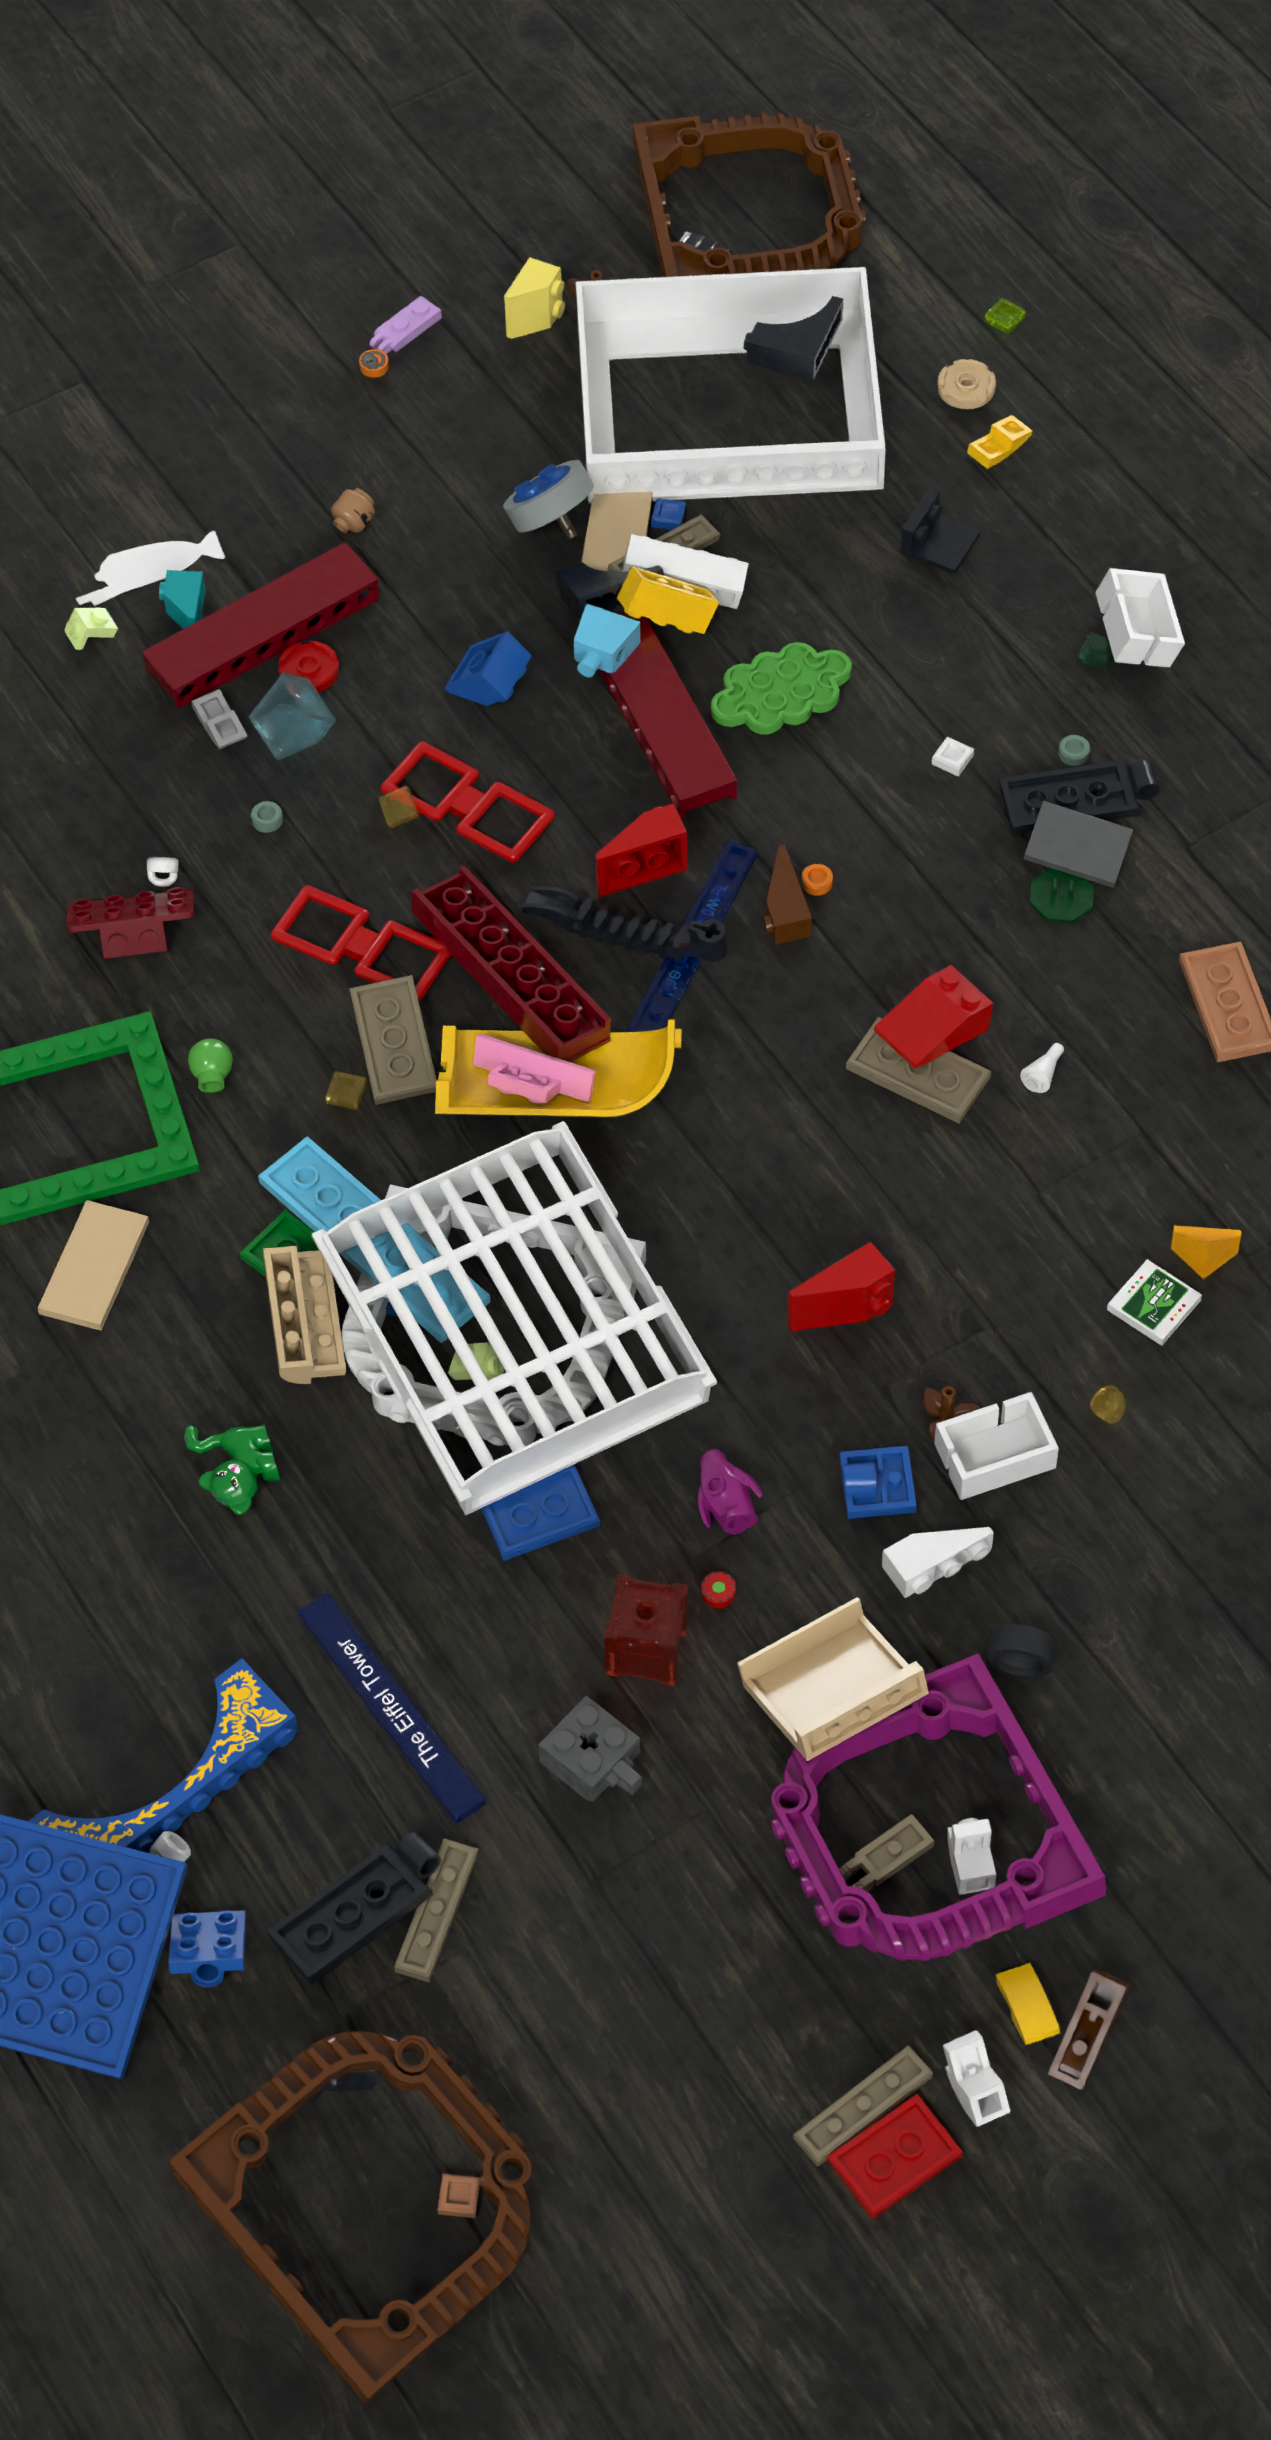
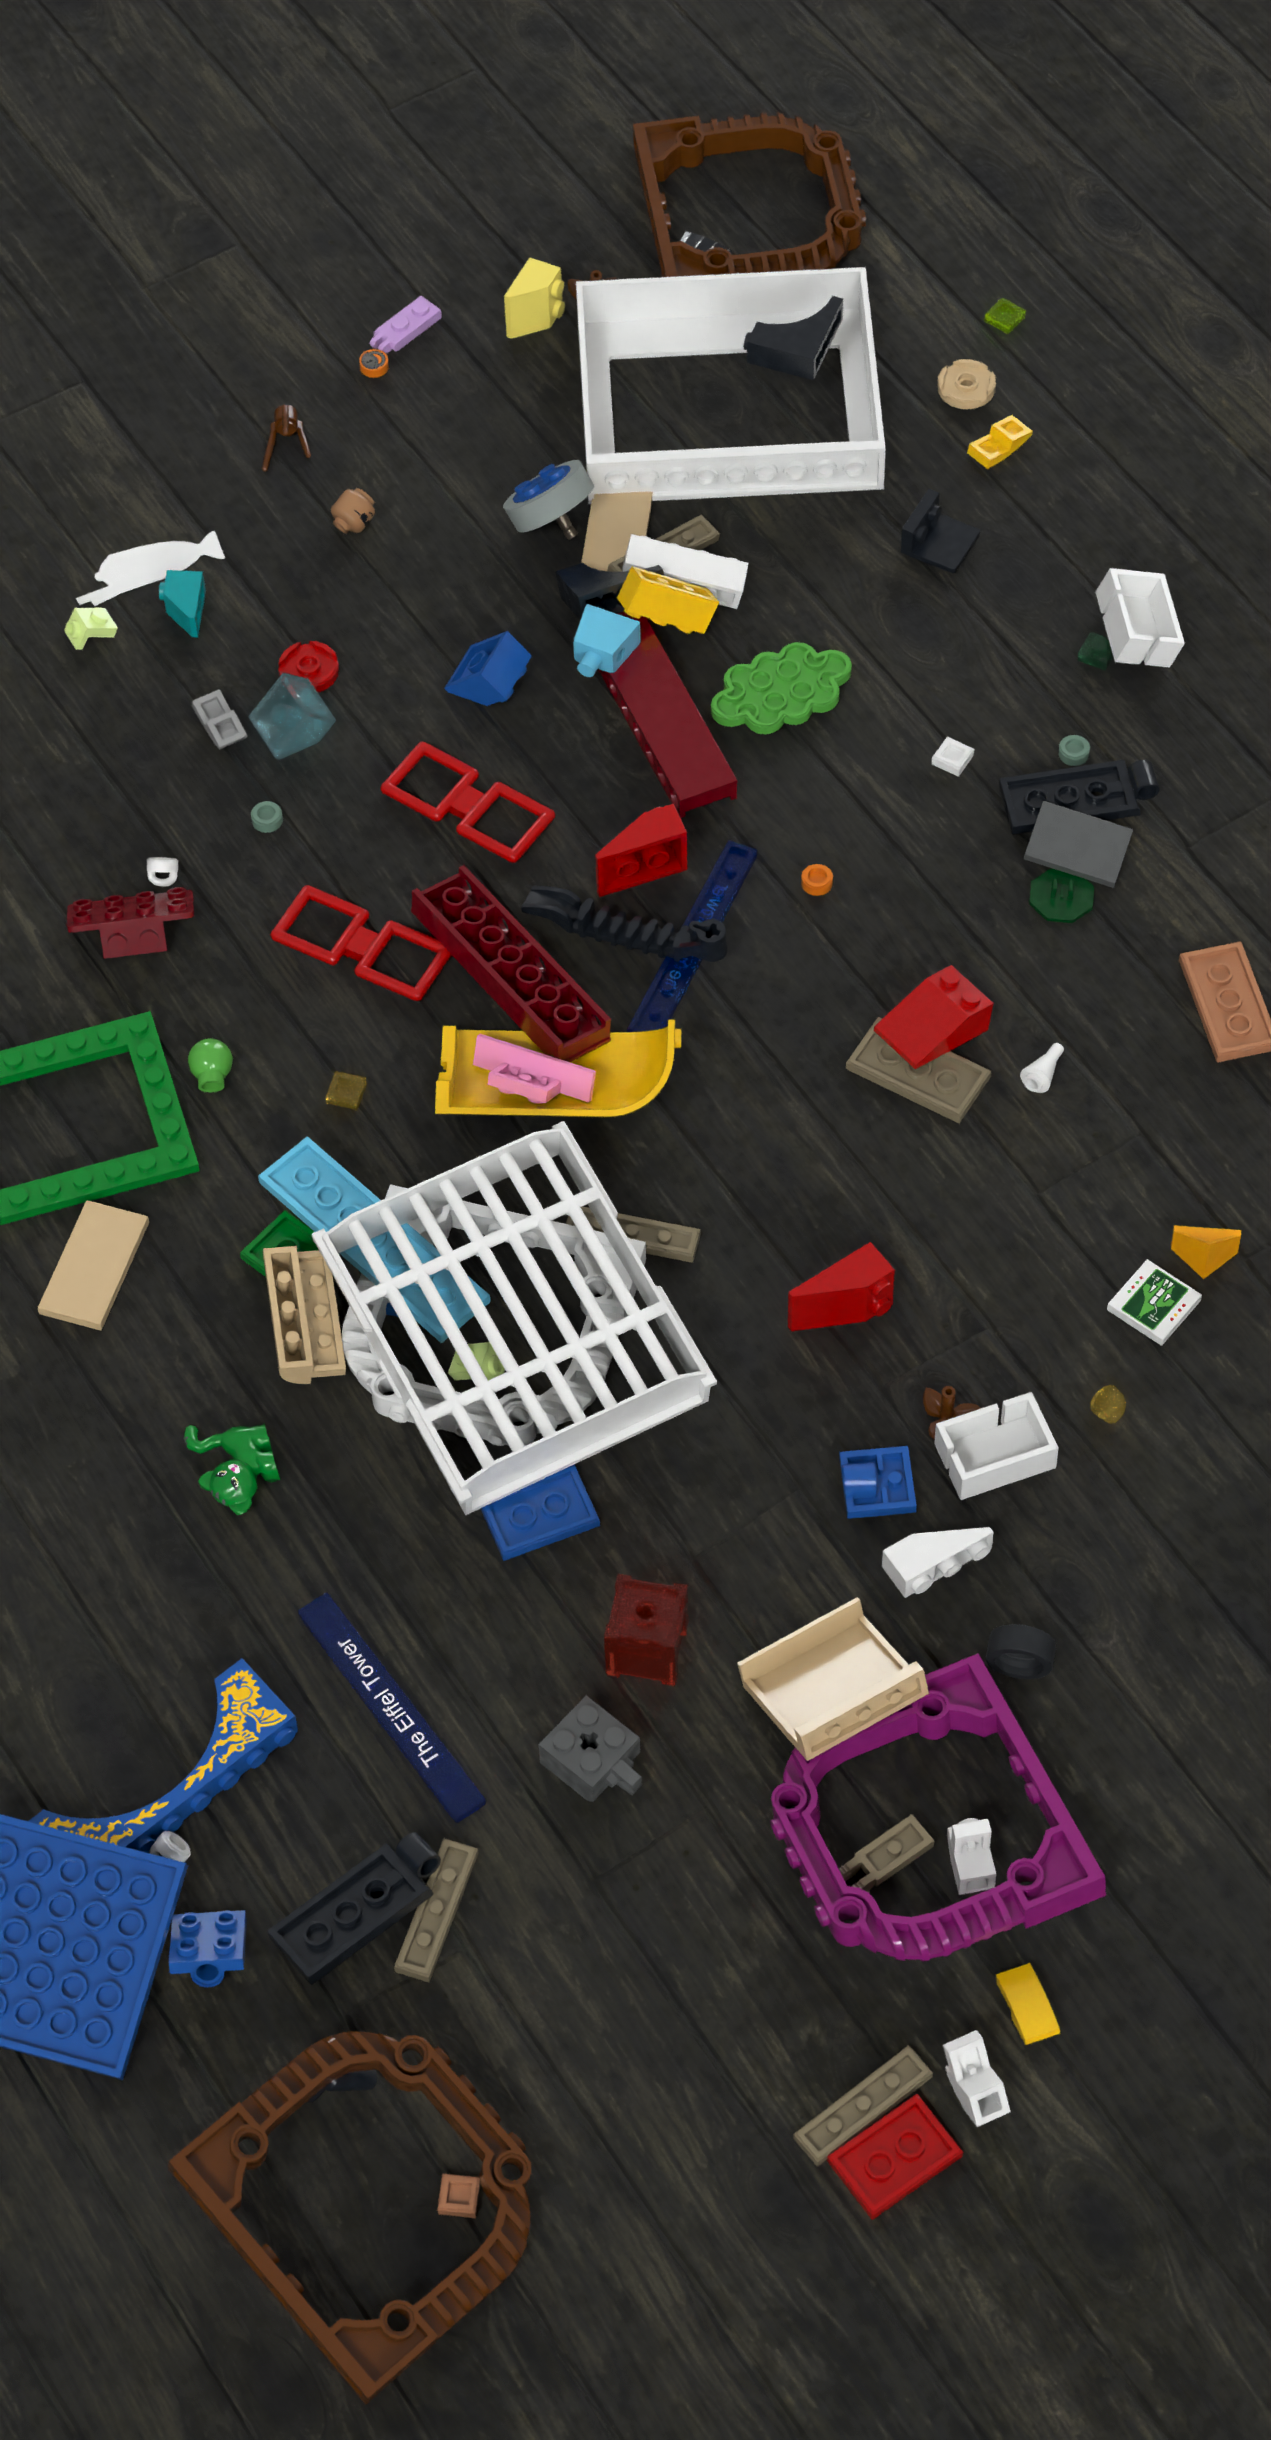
(261, 619): dark red tile -> none
(286, 424): none -> reddish brown plant
(393, 1039): dark tan tile -> none
(398, 807): clear yellow tile -> none
(660, 1237): none -> dark tan tile
(668, 514): blue tile -> none
(718, 1590): red tile -> none
(726, 1493): magenta animal -> none
(786, 907): reddish brown slope -> none
(1089, 2028): slope -> none

